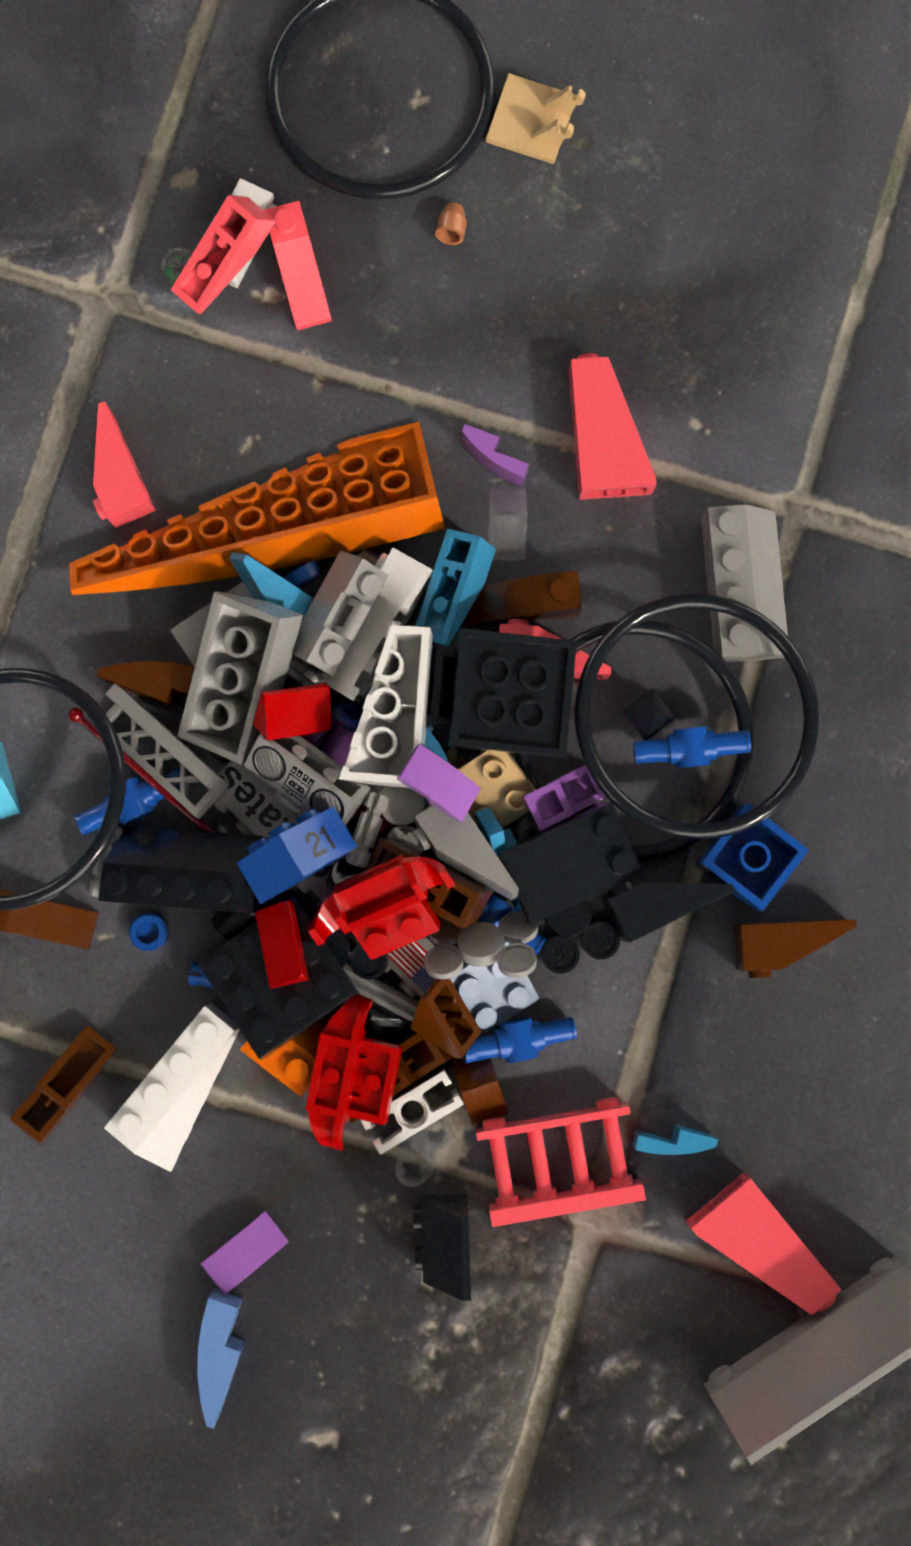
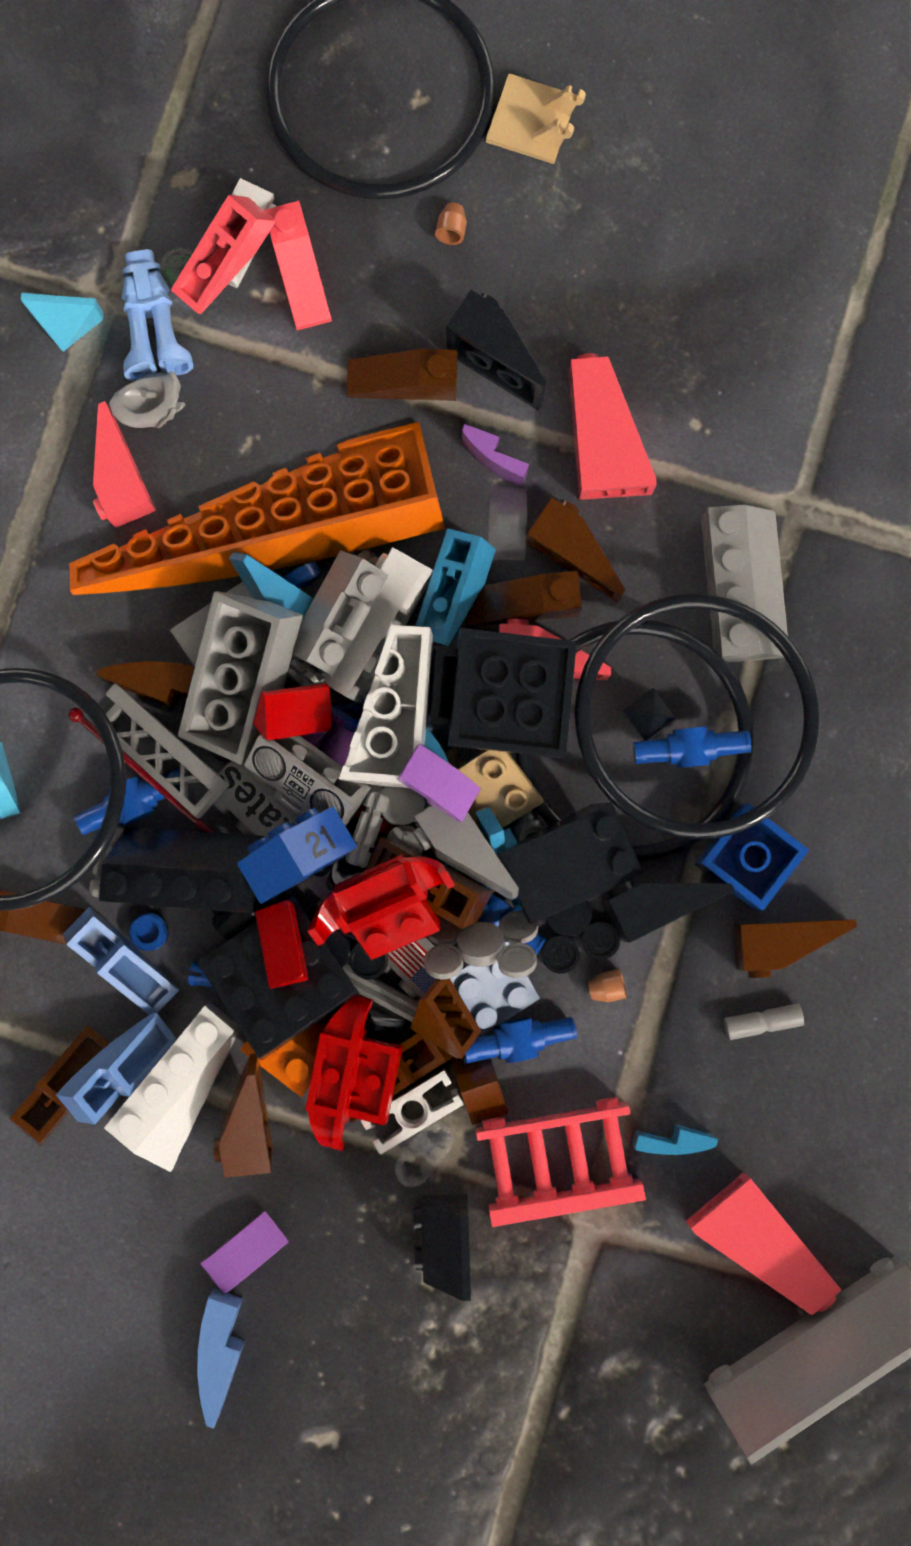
(63, 316): none -> medium azure slope
(116, 1069): none -> medium blue slope
(119, 962): none -> medium blue slope
(147, 298): none -> light blue piece
(148, 401): none -> light grey hat
(245, 1131): none -> reddish brown slope
(404, 375): none -> reddish brown slope
(494, 349): none -> black slope
(563, 797): medium lavender slope -> none
(571, 544): none -> reddish brown slope
(608, 986): none -> nougat hose
(759, 1022): none -> light grey piece

